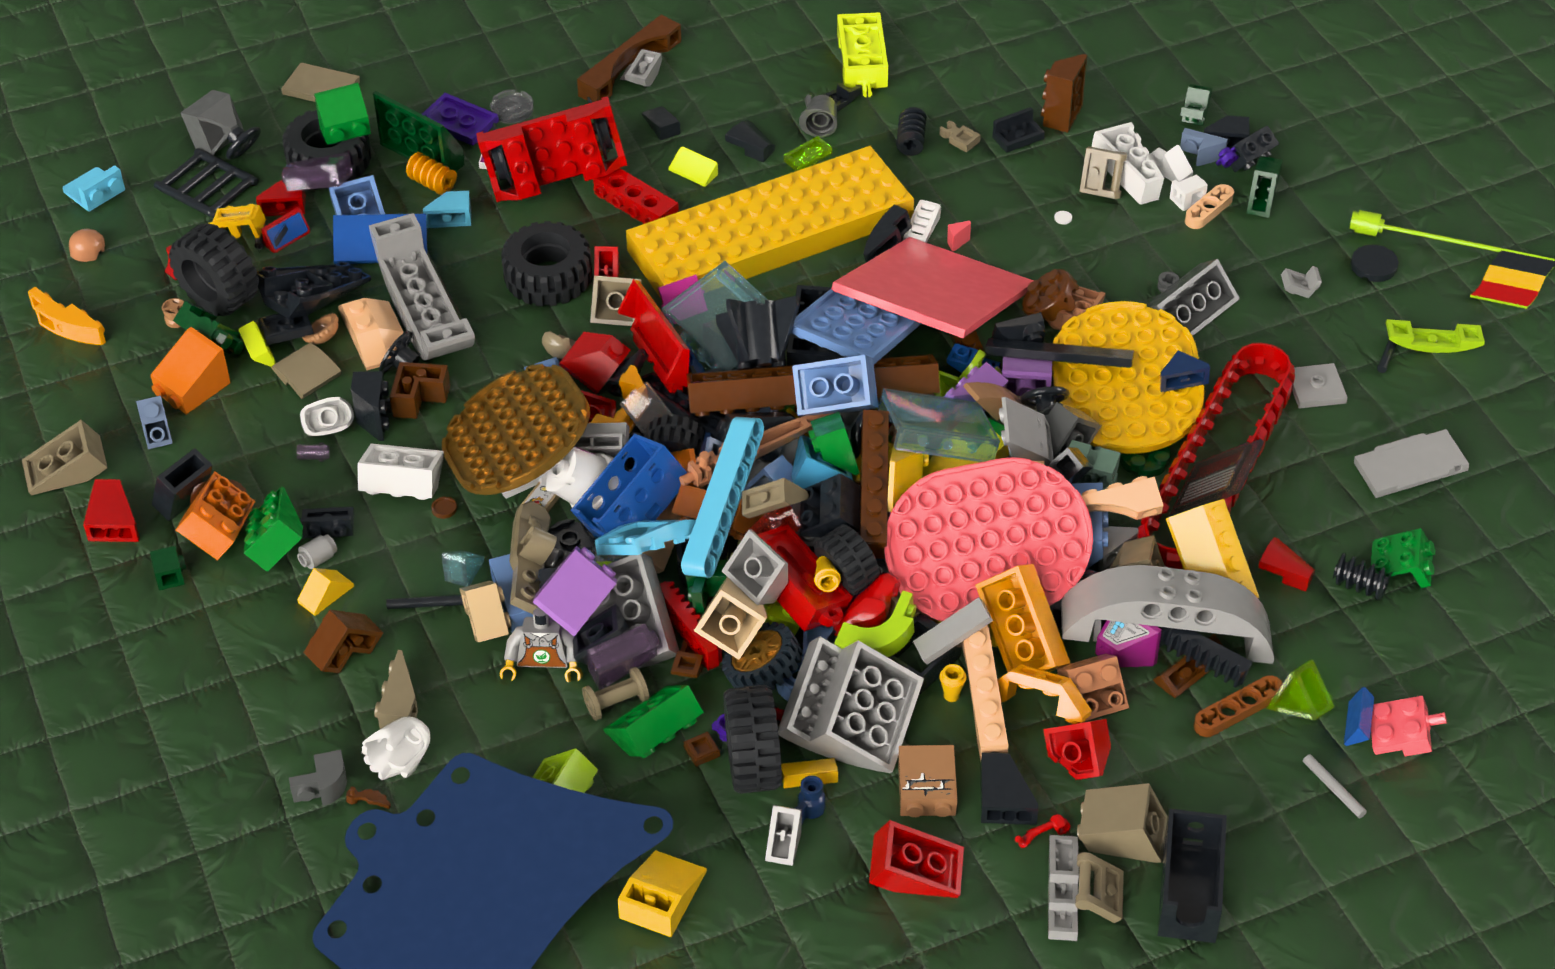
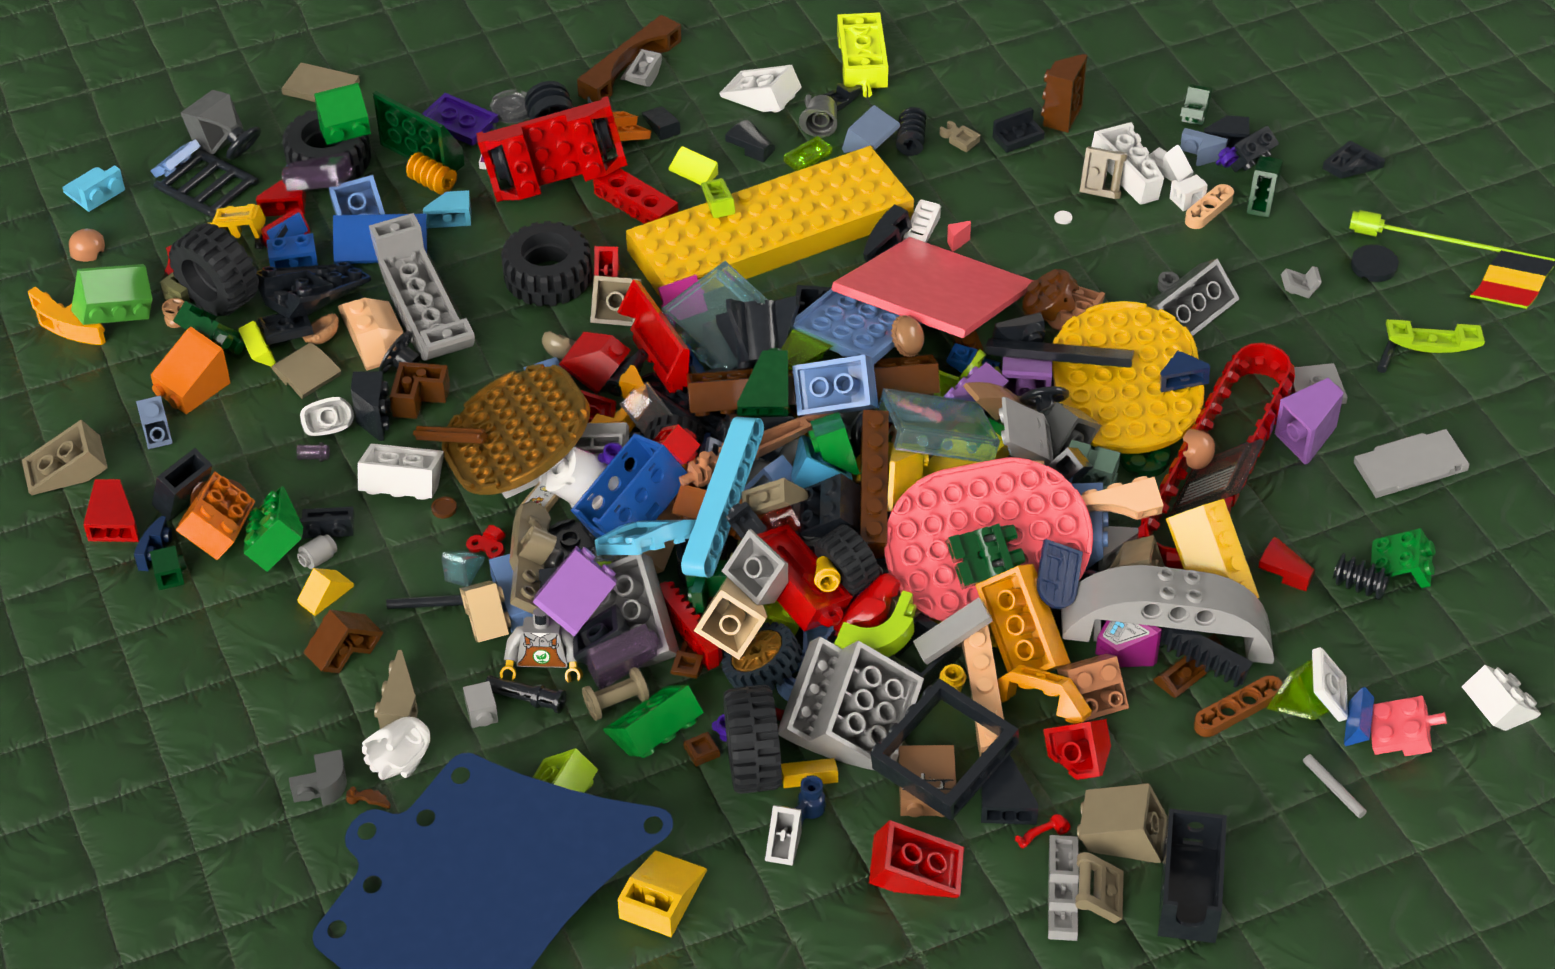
(112, 294): none -> bright green slope
(153, 539): none -> dark blue slope
(172, 289): none -> olive bracket
(180, 156): none -> medium blue plate
(292, 251): none -> blue brick
(450, 434): none -> reddish brown axle
(480, 704): none -> light grey brick
(488, 542): none -> red piece
(536, 695): none -> black pin
(547, 99): none -> black wheel
(609, 452): none -> dark purple plate
(628, 127): none -> orange slope
(679, 442): none -> red brick
(718, 198): none -> lime slope
(743, 518): none -> black bracket
(763, 88): none -> white slope
(767, 386): none -> dark green slope
(803, 348): none -> clear neon green slope
(870, 130): none -> sand blue slope
(907, 335): none -> medium nougat hat
(969, 545): none -> dark green hips
(974, 778): none -> black window
(1058, 574): none -> dark blue window
(1200, 448): none -> nougat hair
(1309, 418): none -> medium lavender slope
(1329, 684): none -> white tile
(1352, 160): none -> black wing
(1501, 698): none -> white slope

